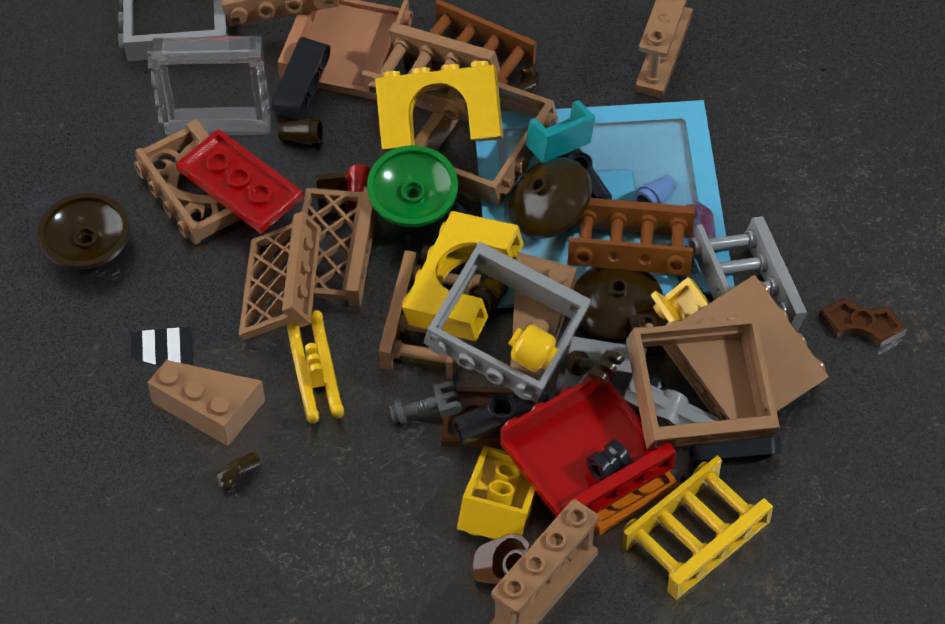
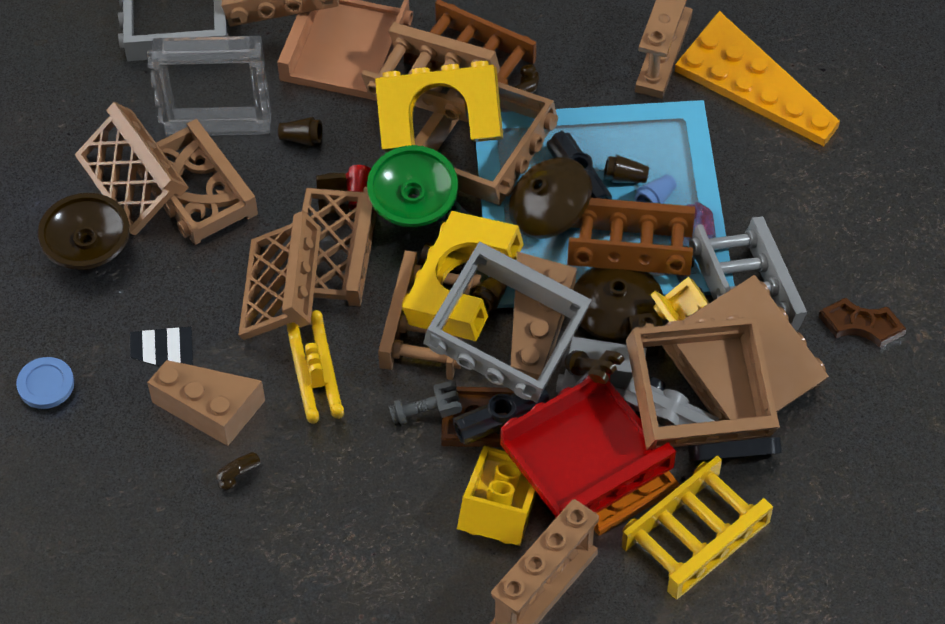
(45, 382): none -> medium blue piece
(149, 155): none -> medium nougat fence
(239, 181): red tile -> none
(301, 78): black beam -> none
(497, 557): reddish brown piece -> none
(533, 348): yellow head -> none
(561, 137): teal panel -> none
(609, 461): black wheel -> none
(624, 170): none -> dark brown cone
(741, 71): none -> light orange wing

